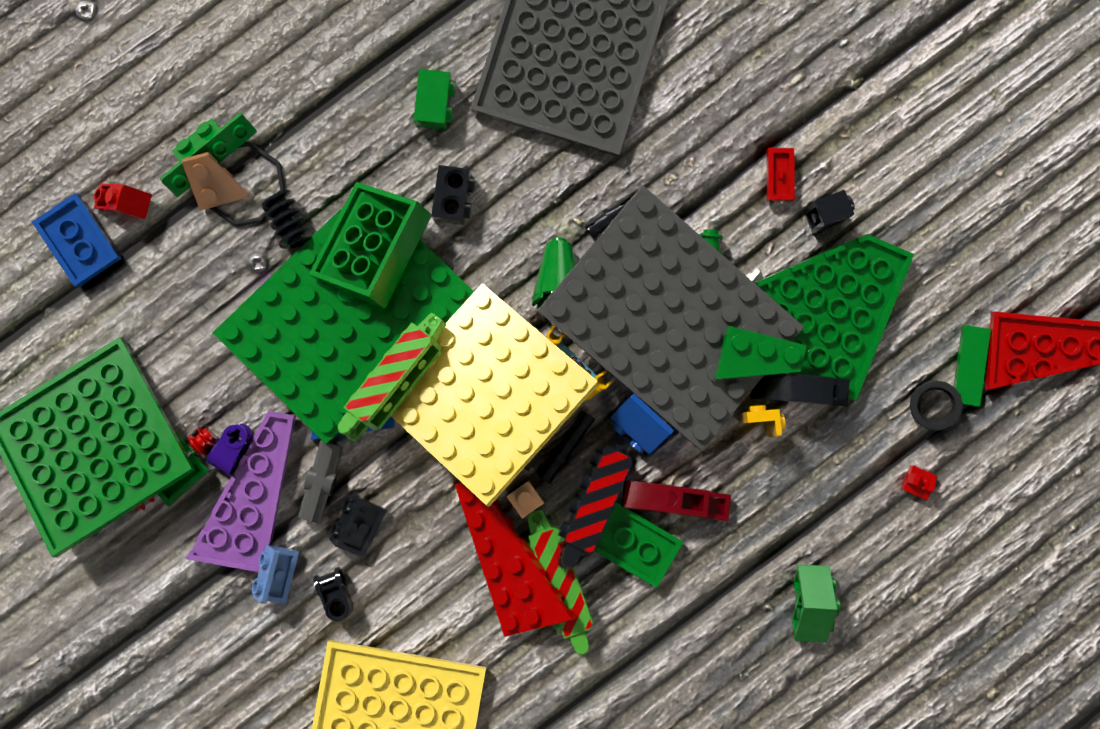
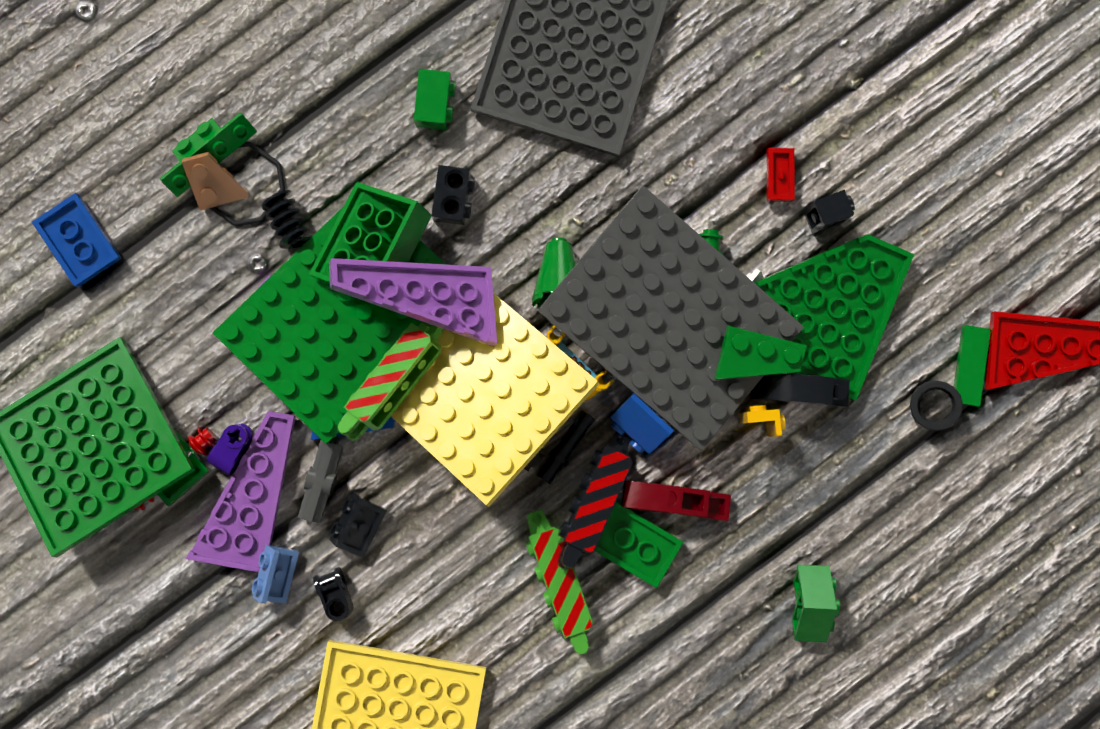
(122, 200): red slope -> none
(438, 294): none -> medium lavender wing
(512, 571): red wing -> none
(525, 499): light nougat brick -> none
(600, 223): black pin -> none
(919, 482): red tile -> none

